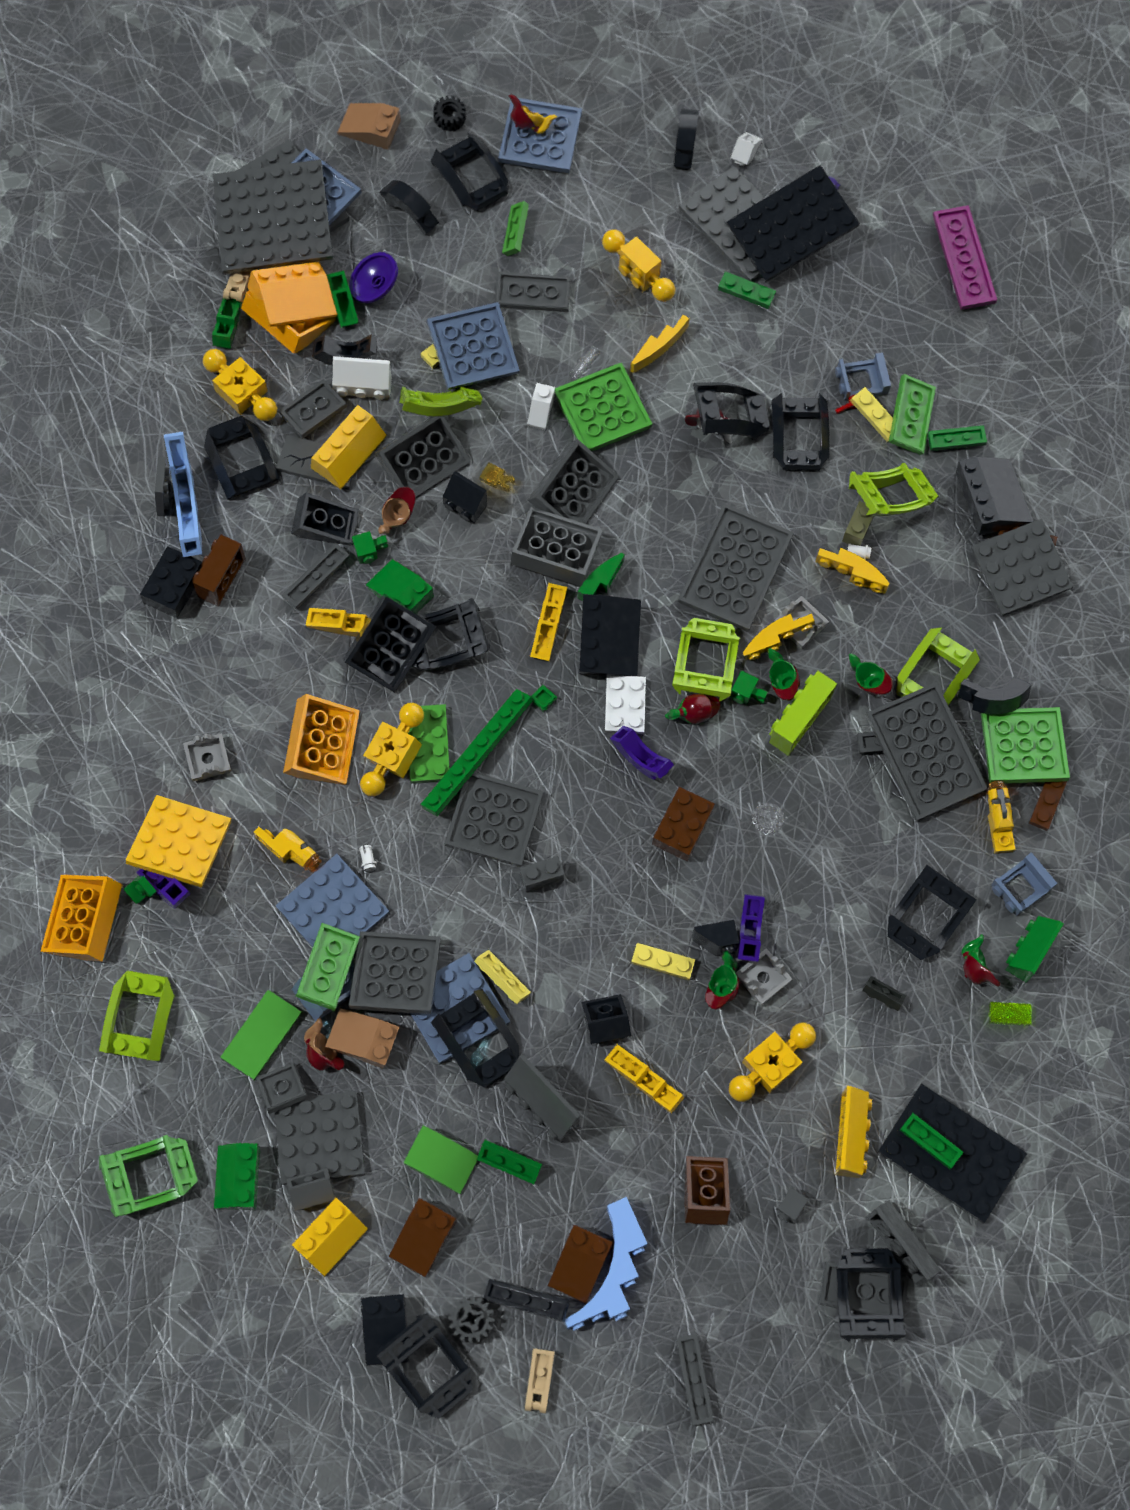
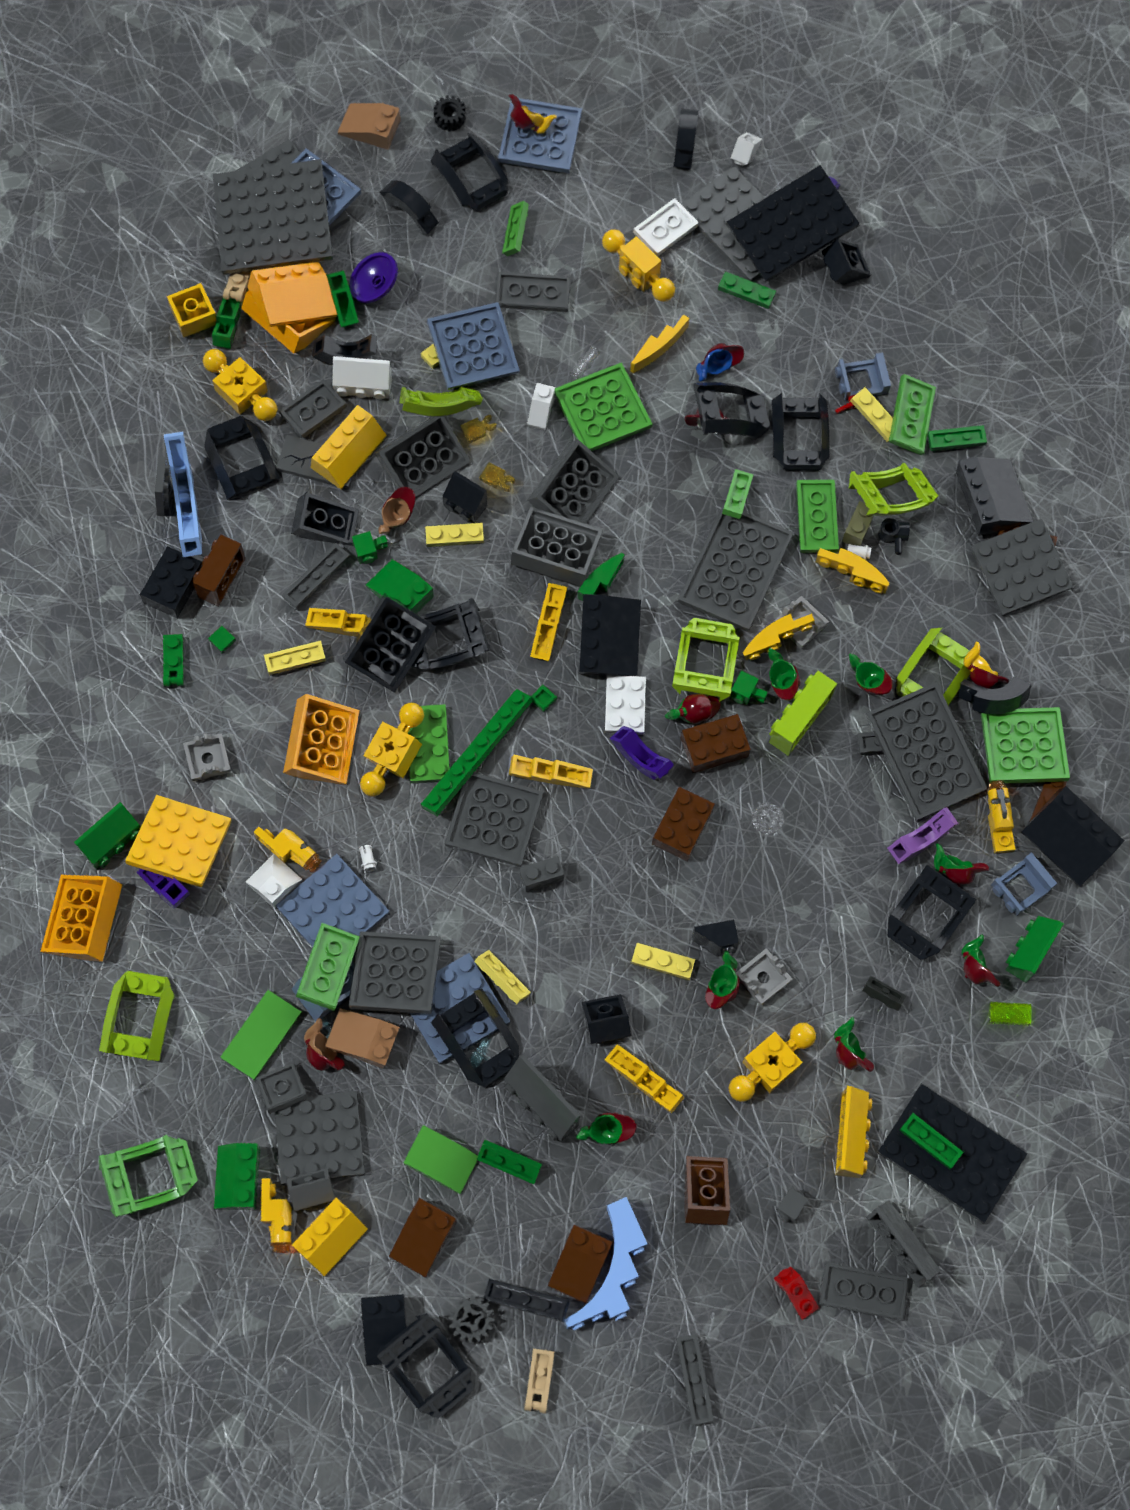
(108, 836): none -> green slope
(139, 889): green bracket -> none
(173, 659): none -> green plate
(192, 310): none -> yellow brick
(221, 639): none -> green tile
(274, 881): none -> white slope
(280, 1216): none -> yellow plate
(294, 657): none -> light yellow plate
(454, 534): none -> light yellow plate
(476, 430): none -> clear yellow plate
(551, 772): none -> yellow slope
(609, 1129): none -> green hair
(665, 227): none -> white plate
(715, 743): none -> reddish brown brick
(718, 359): none -> blue hair
(737, 494): none -> bright green plate
(750, 928): dark purple arch -> none
(797, 1292): none -> red bracket
(817, 515): none -> bright green plate
(845, 262): none -> black slope
(848, 1048): none -> hair
(870, 1326): black wedge -> none
(899, 534): none -> black piece
(923, 837): none -> medium lavender arch
(956, 870): none -> hair
(964, 257): magenta plate -> none
(980, 670): none -> hair
(1072, 836): none -> black slope

